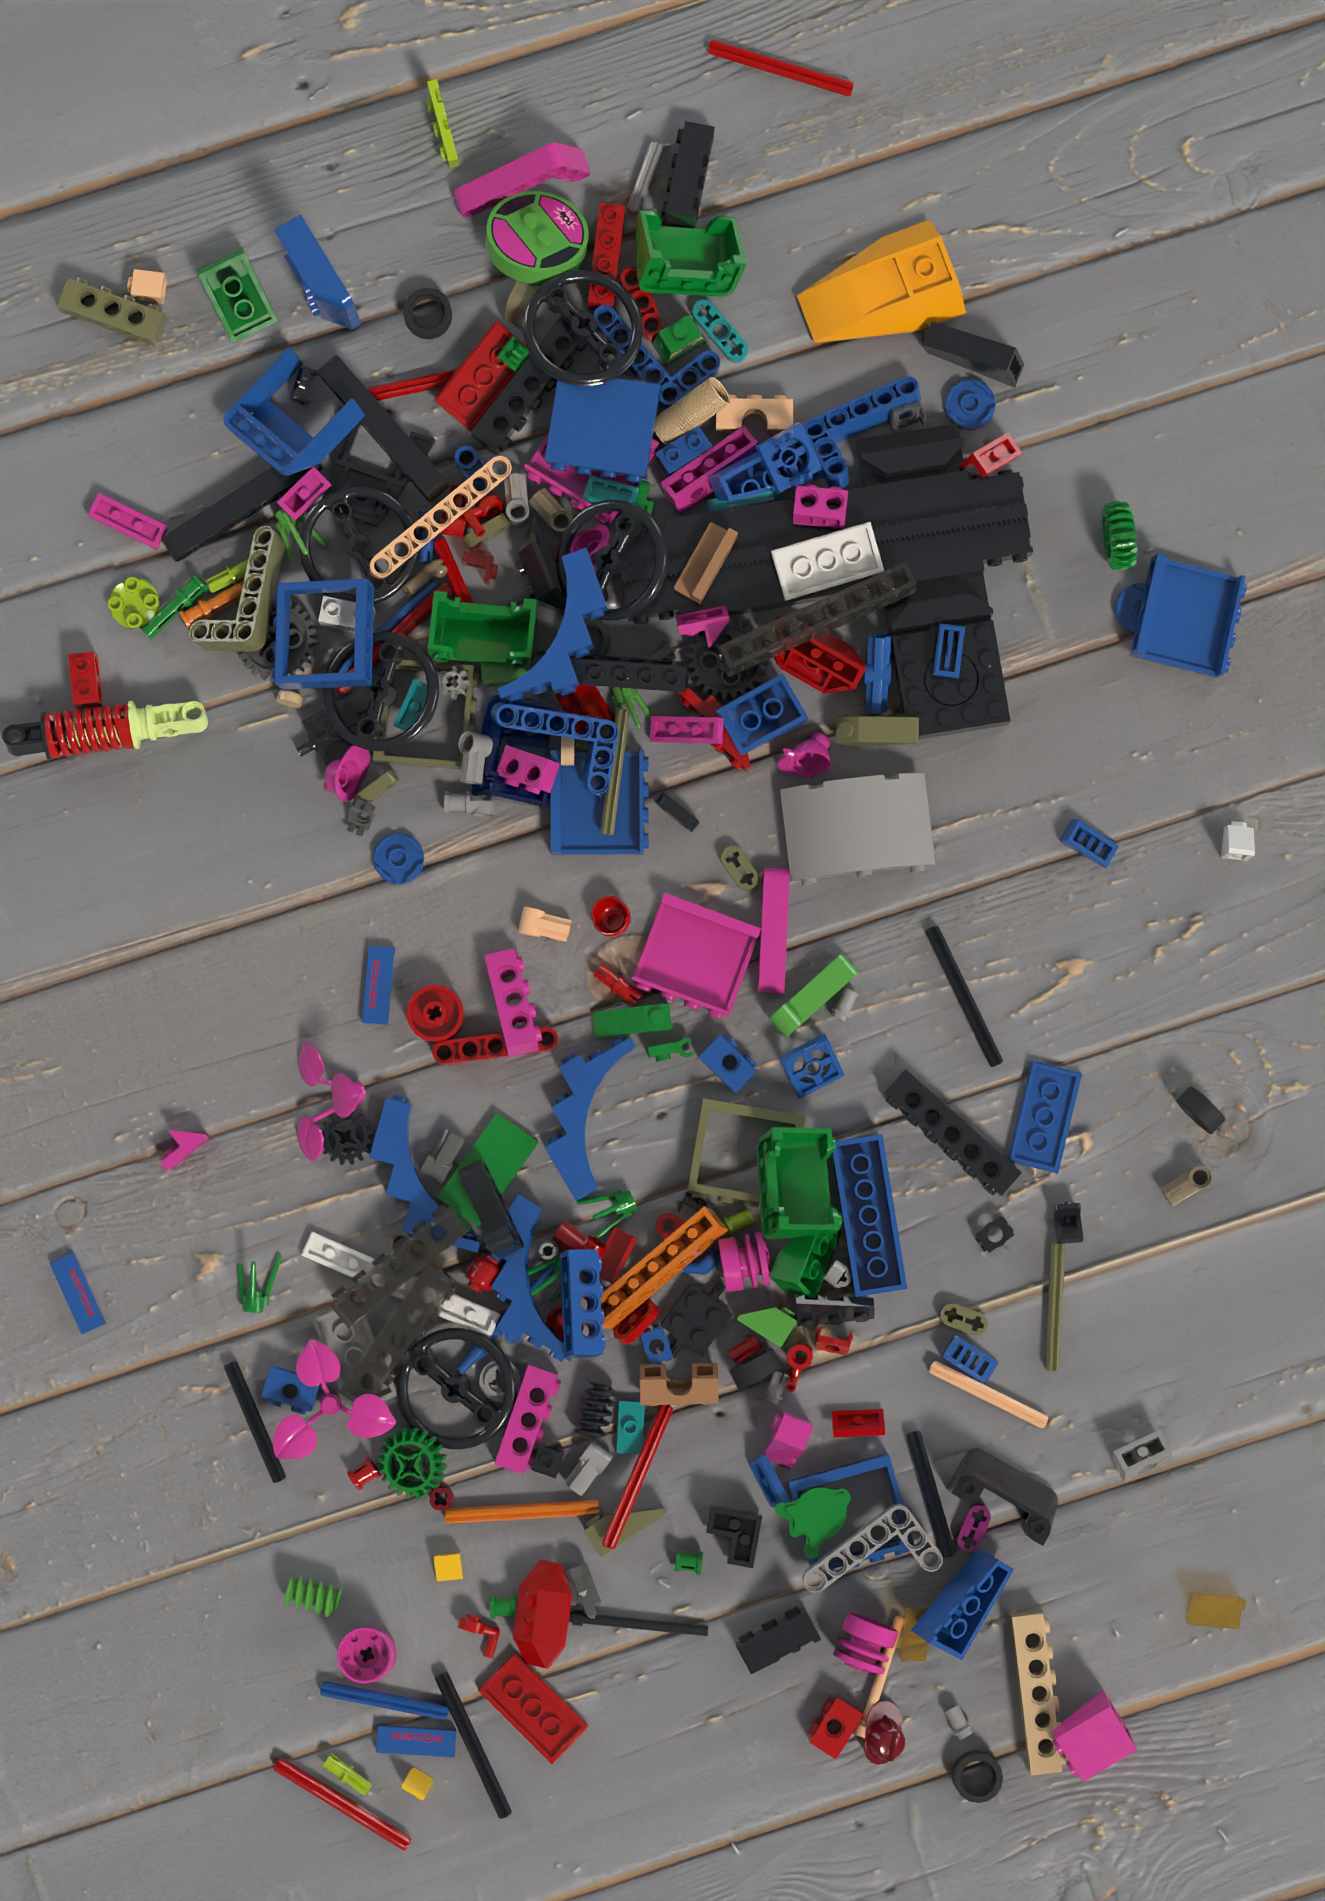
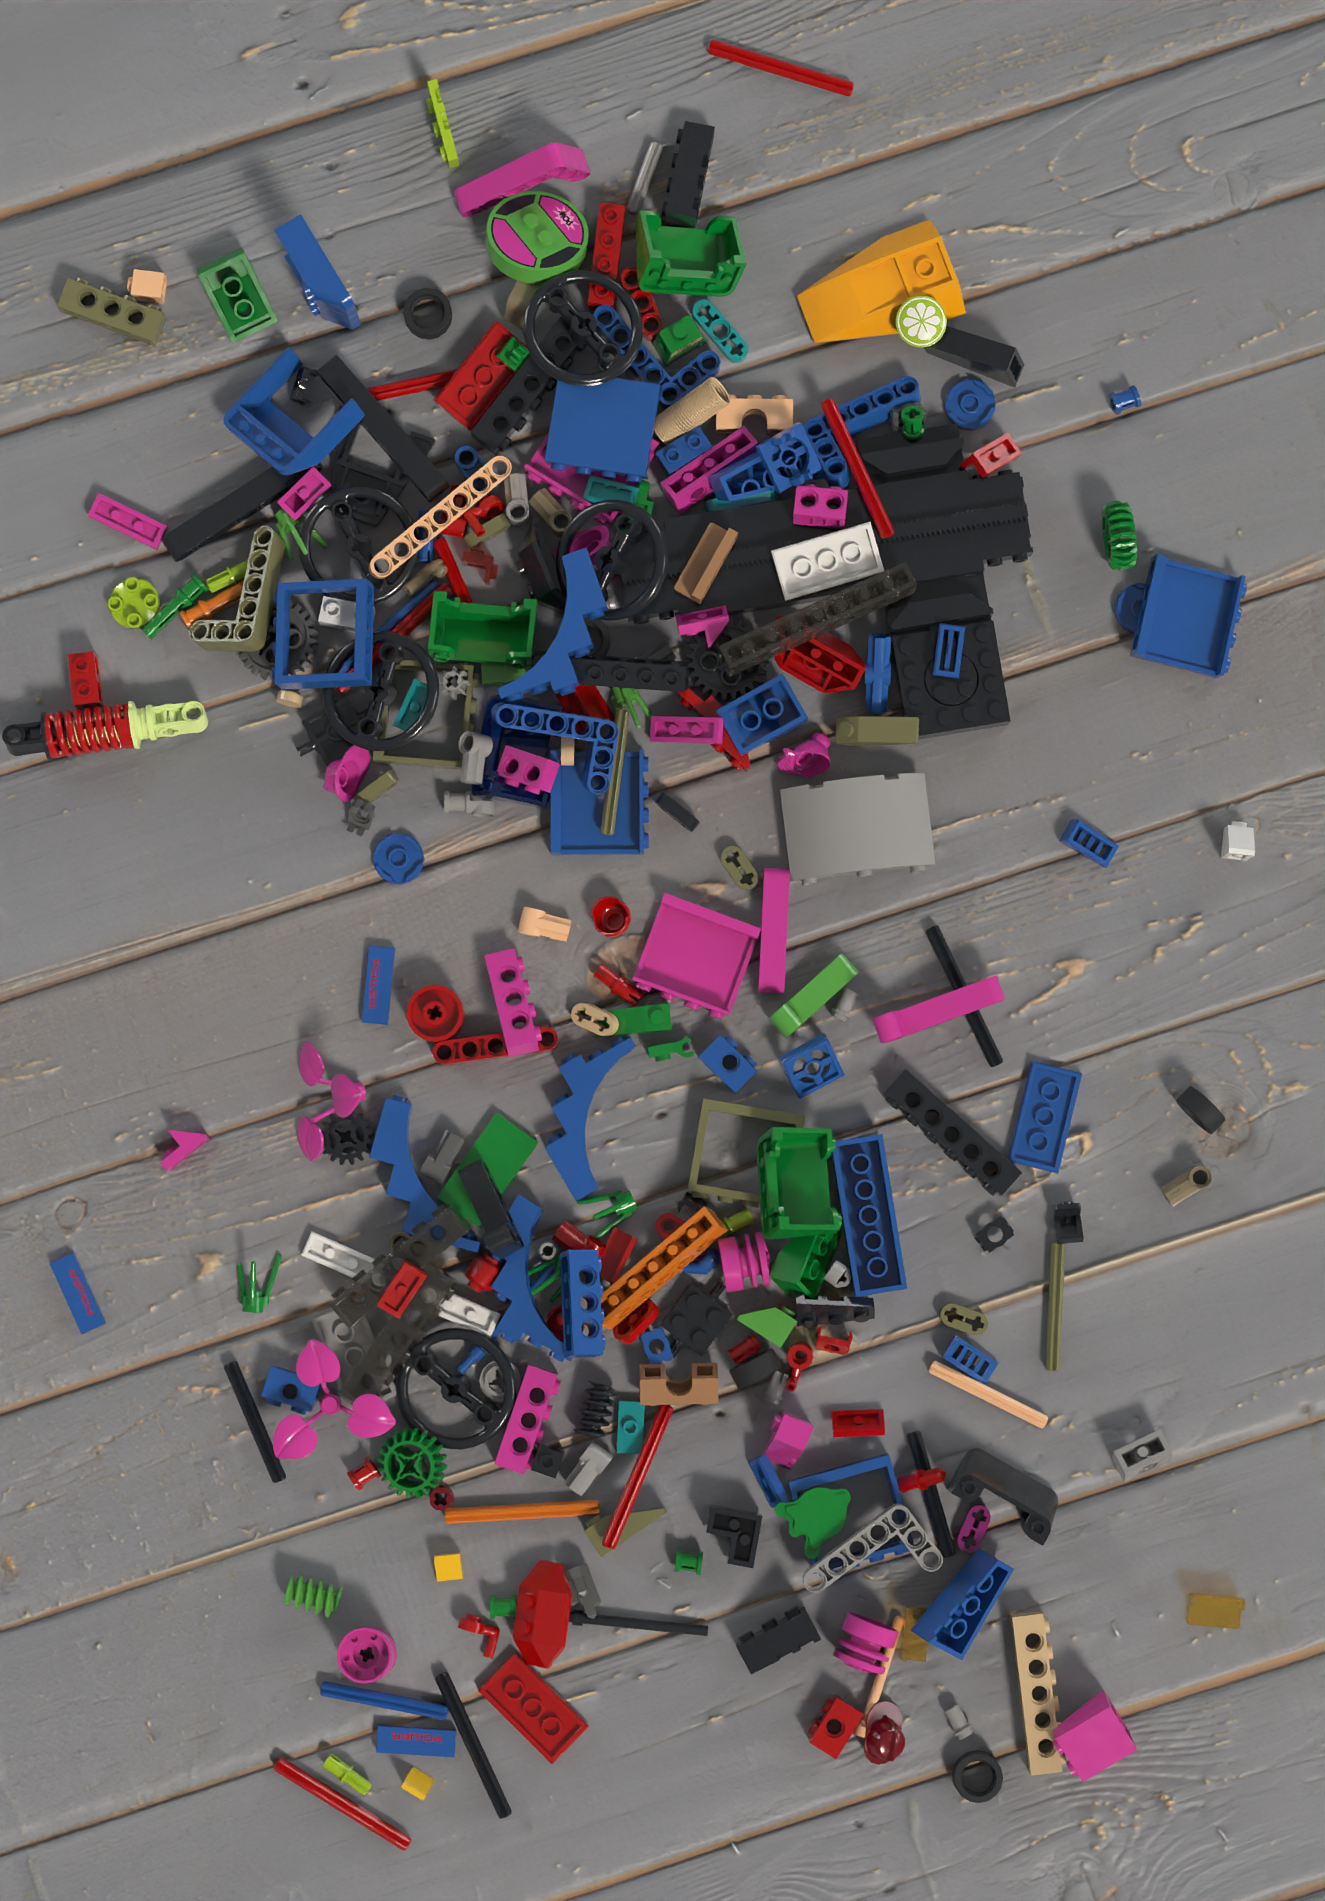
(401, 1289): none -> red plate
(597, 1014): none -> tan beam
(857, 468): none -> red axle
(915, 422): none -> green bush
(921, 321): none -> dish
(921, 1479): none -> red axle
(938, 1010): none -> dark pink beam
(1125, 399): none -> blue bush

